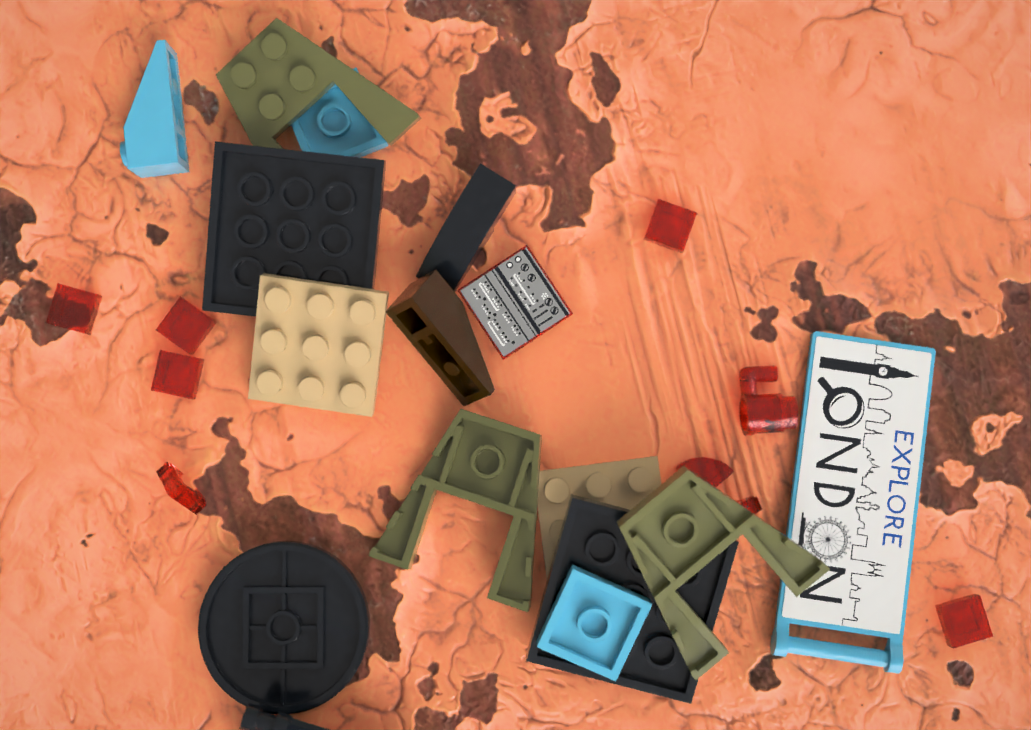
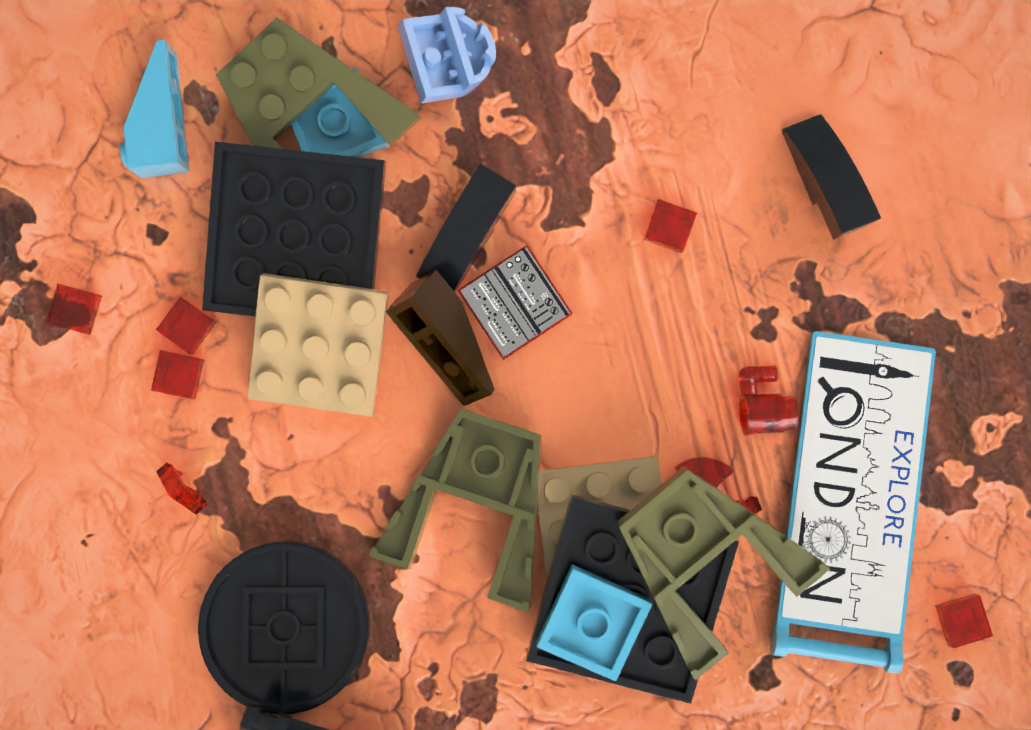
(447, 53): none -> light blue slope
(830, 176): none -> black slope

